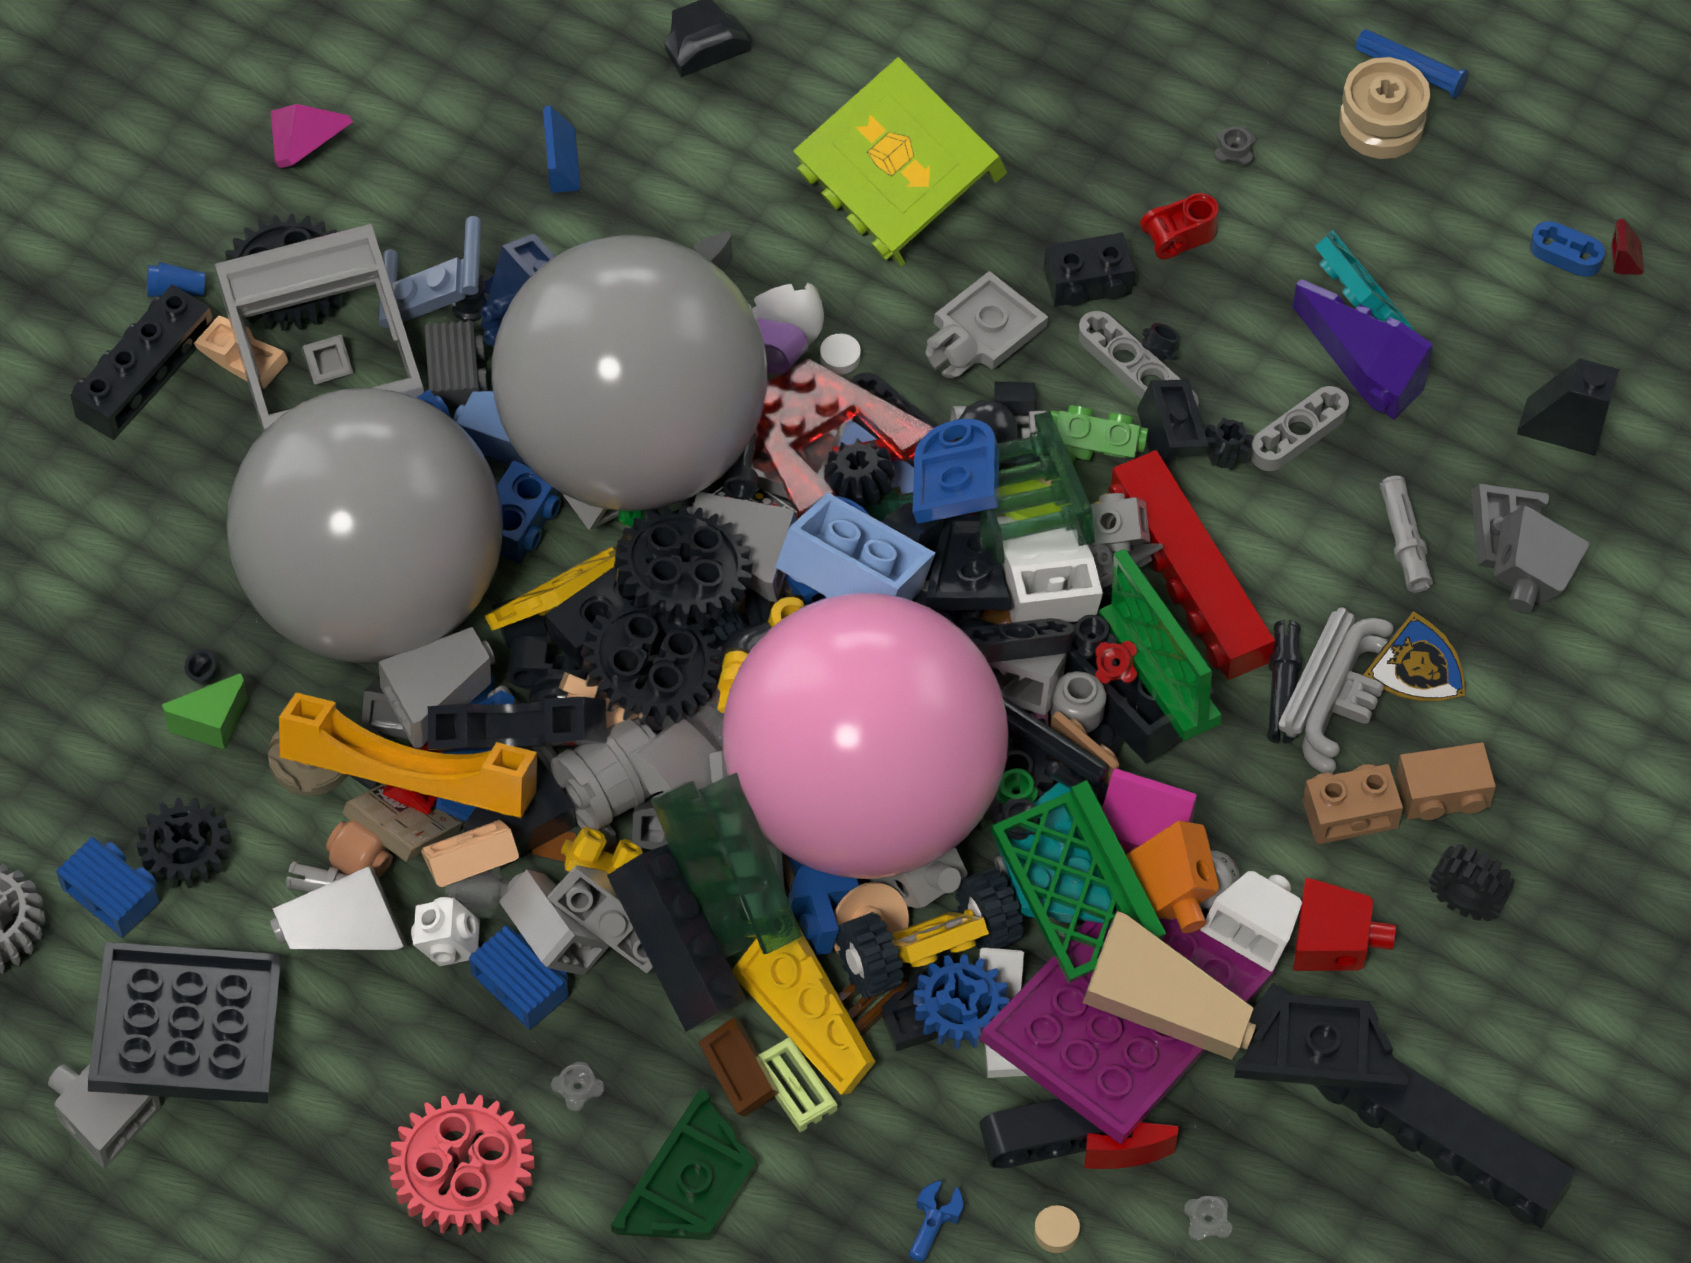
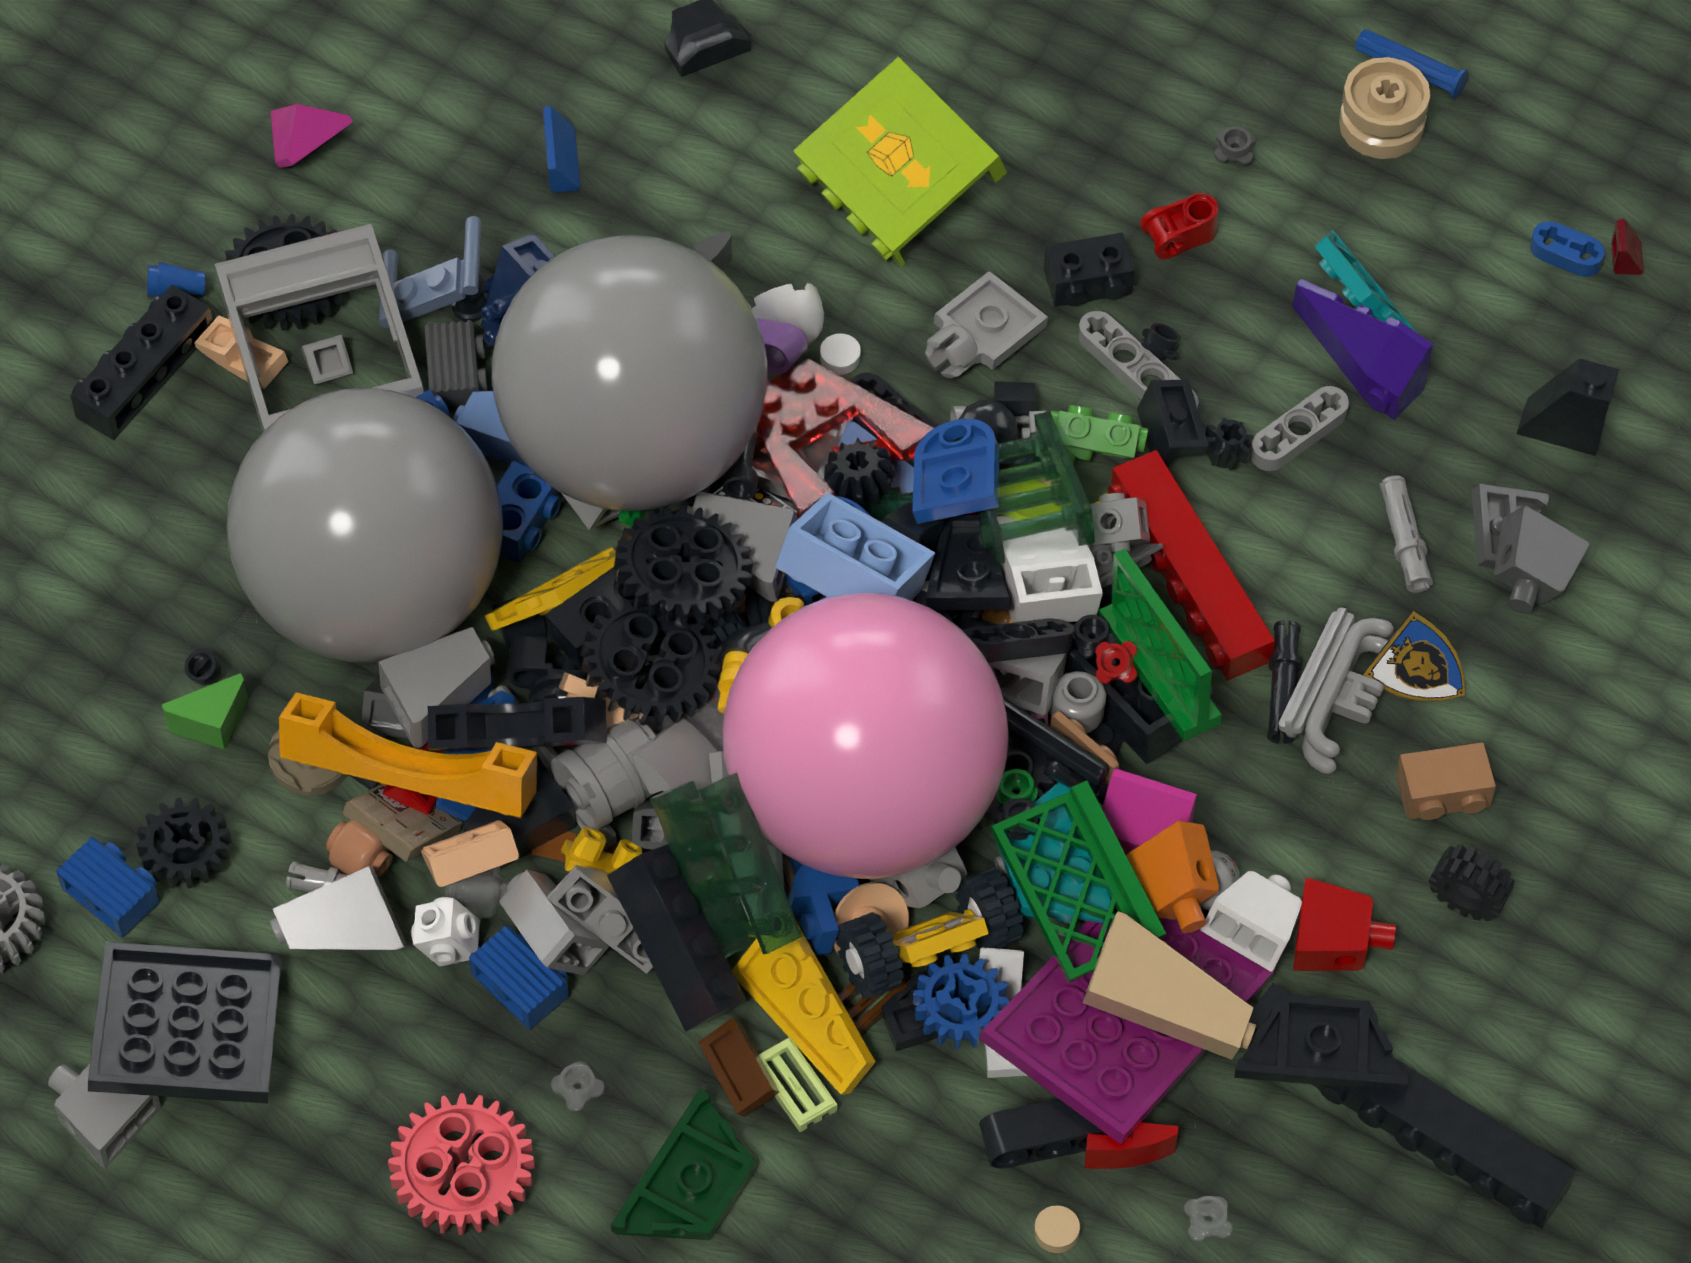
(934, 1218): blue bar -> none
(1352, 803): medium nougat brick -> none

